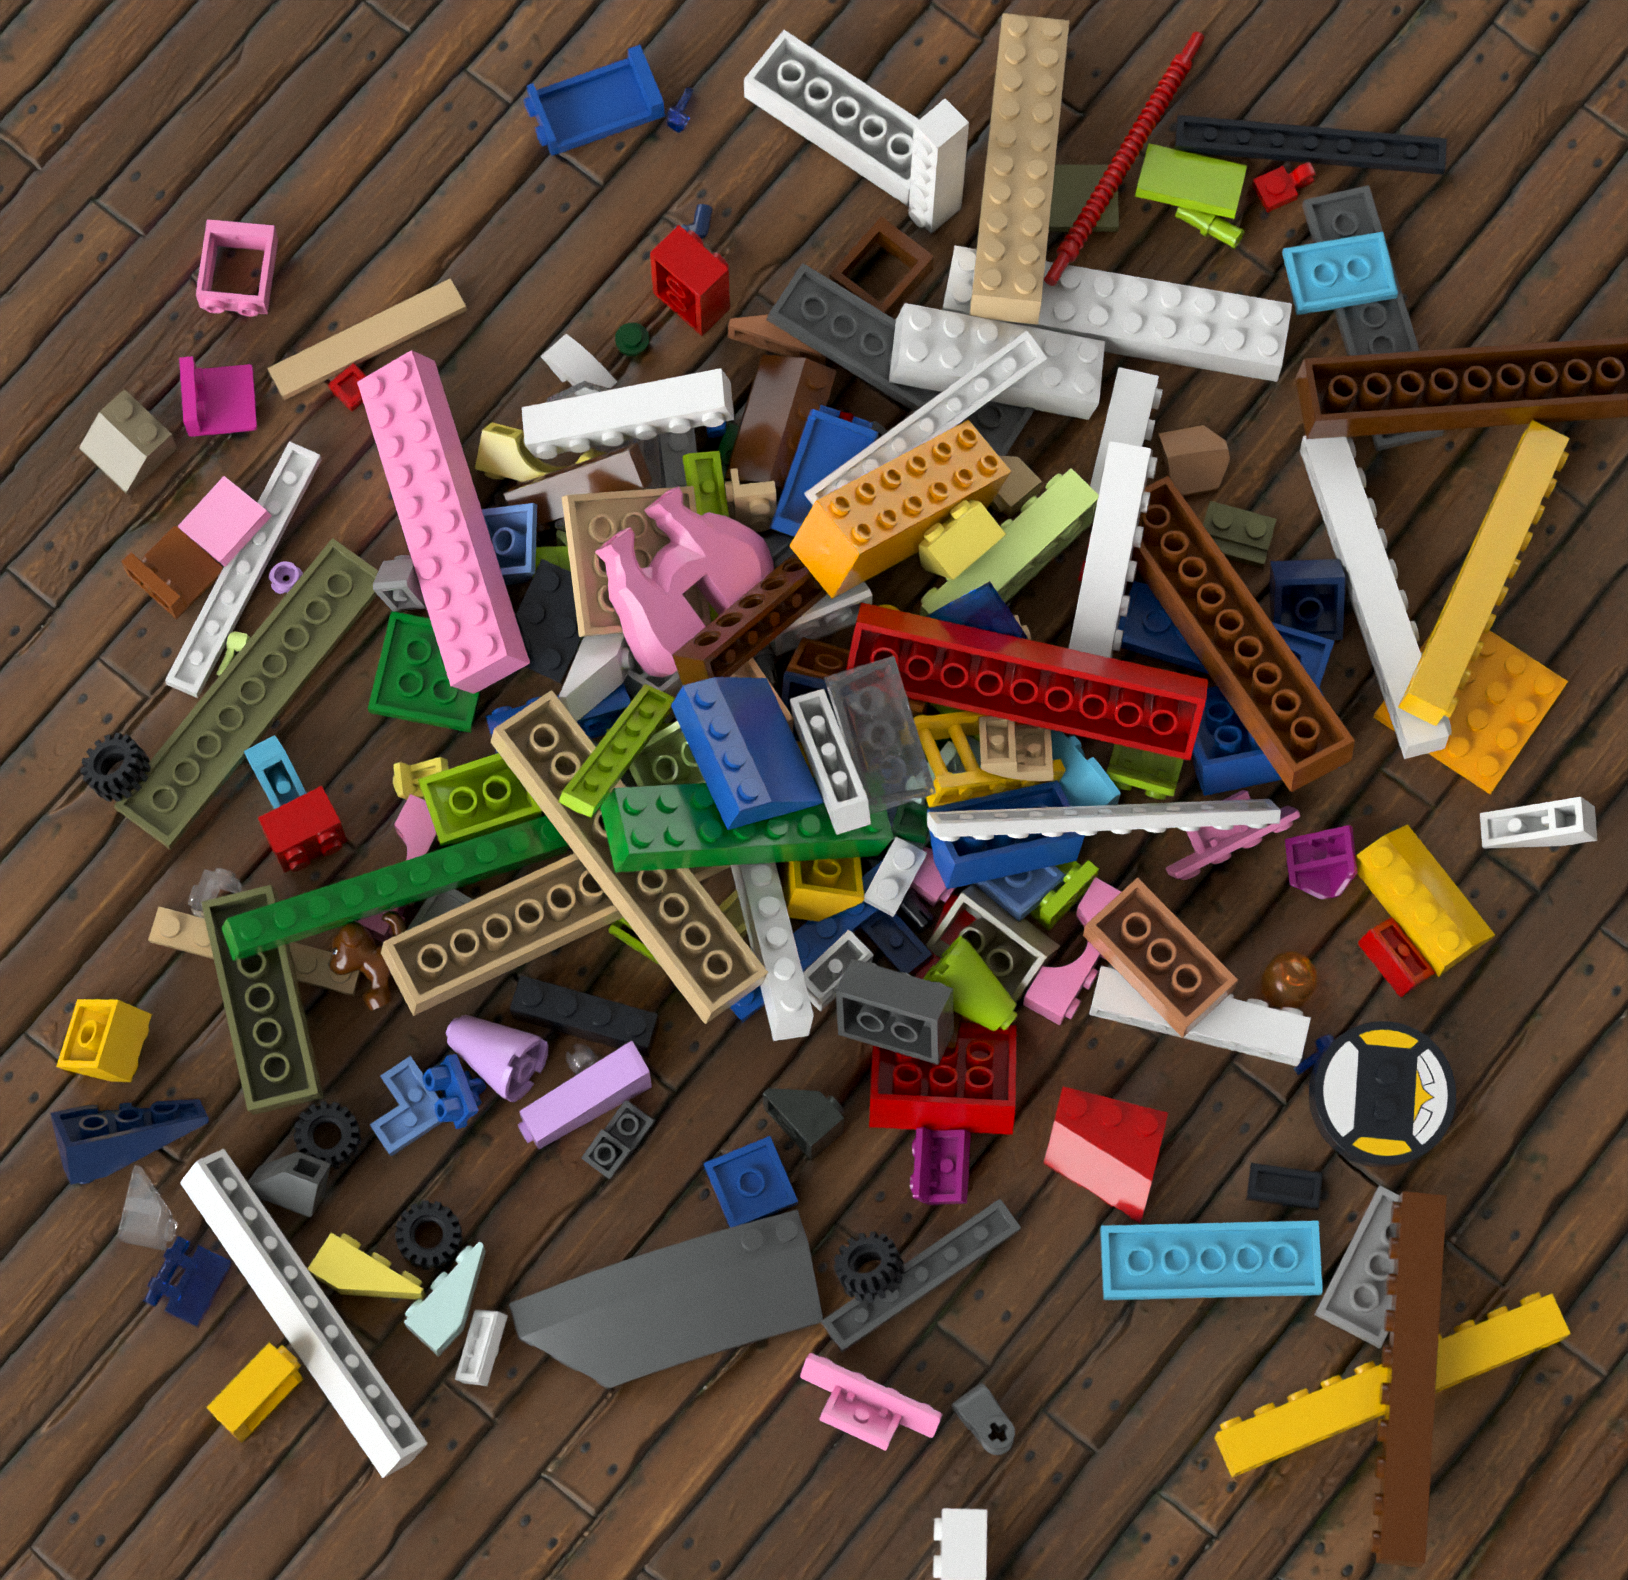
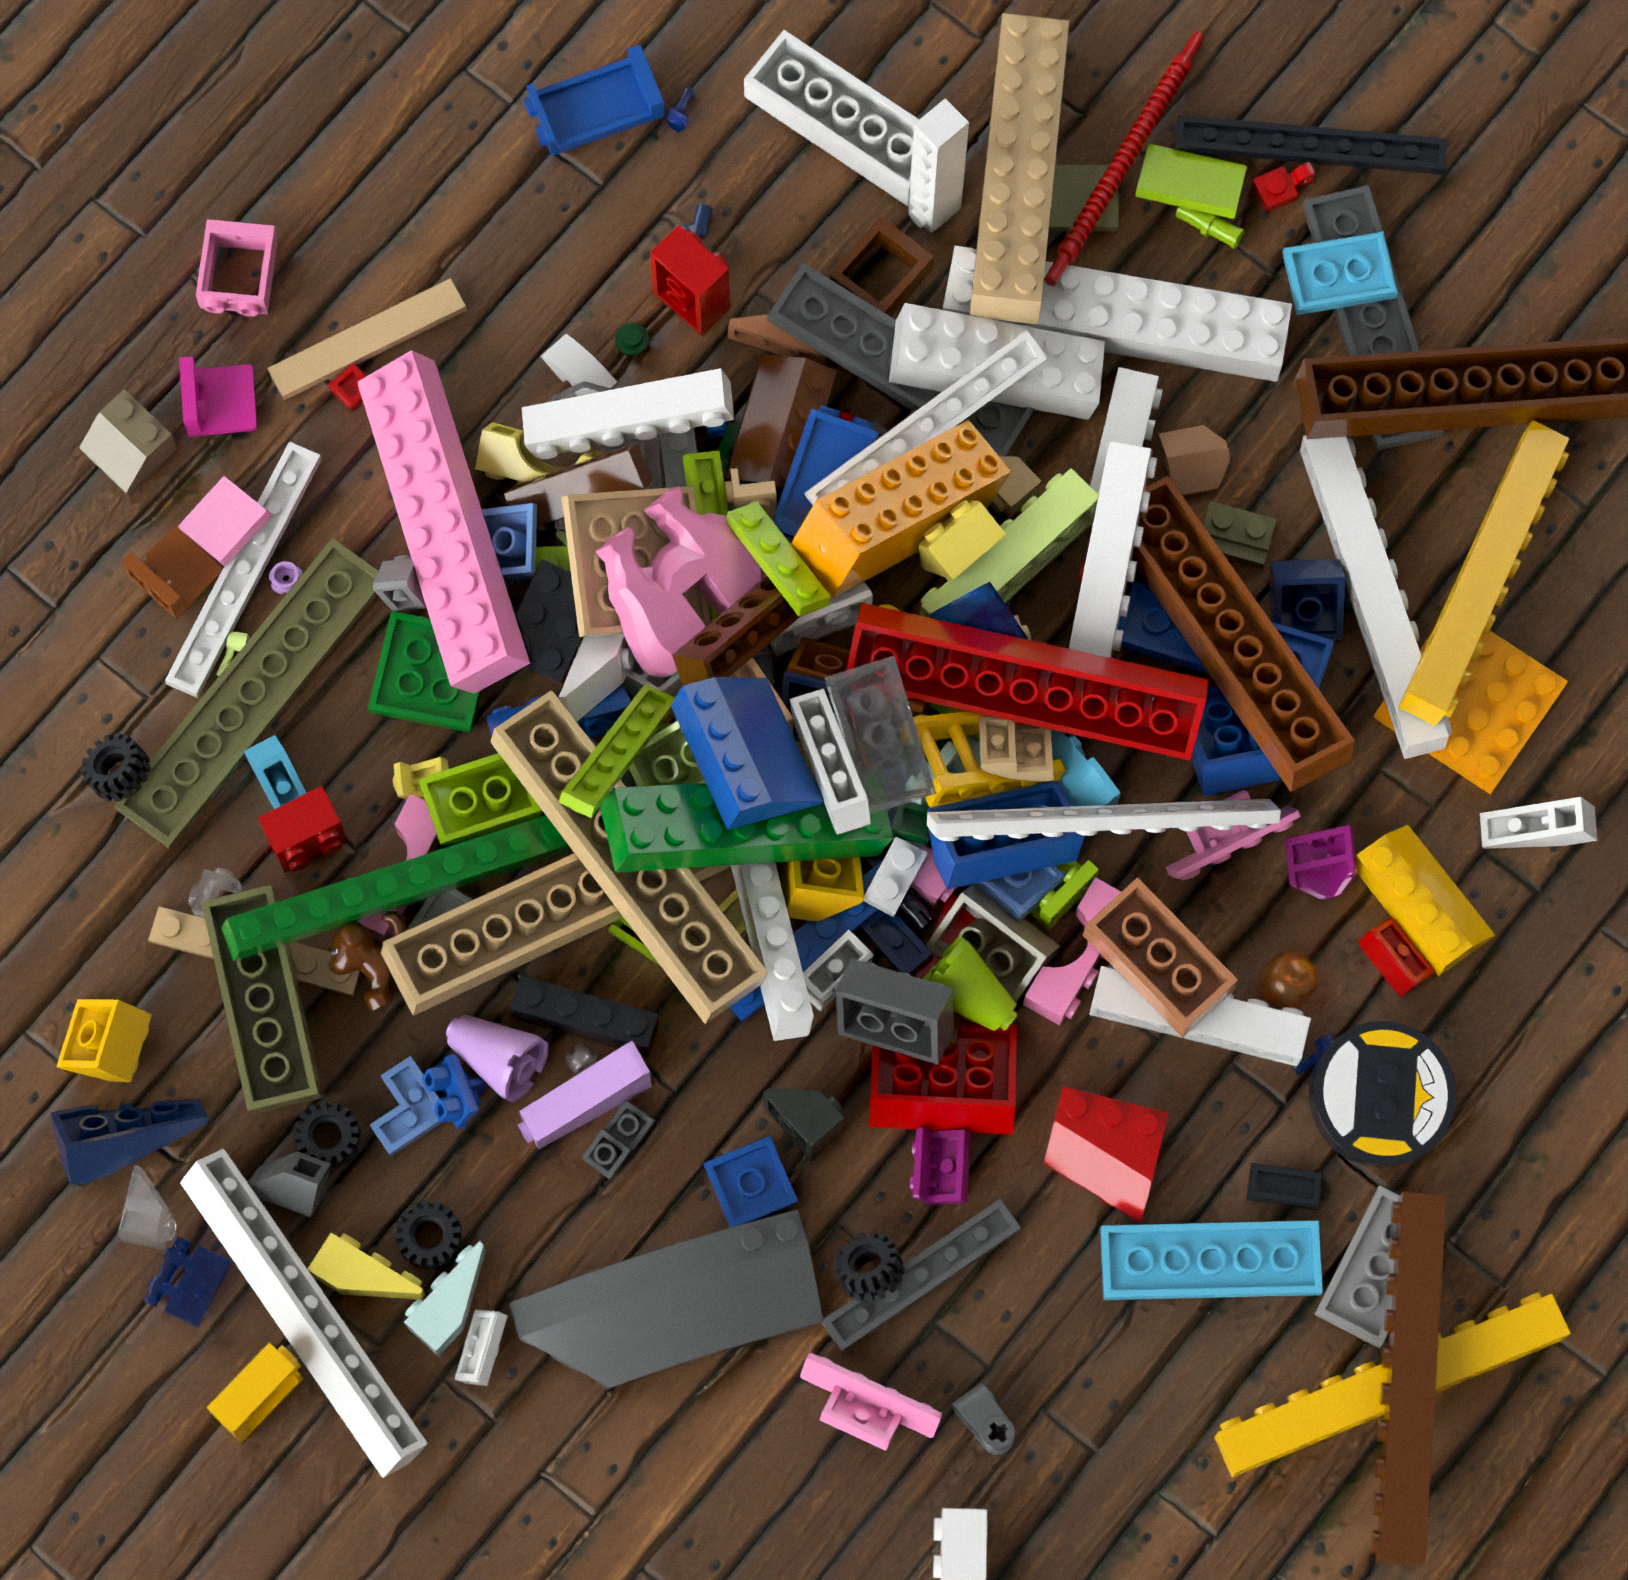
(778, 559): none -> lime plate
(1144, 770): lime bracket -> none

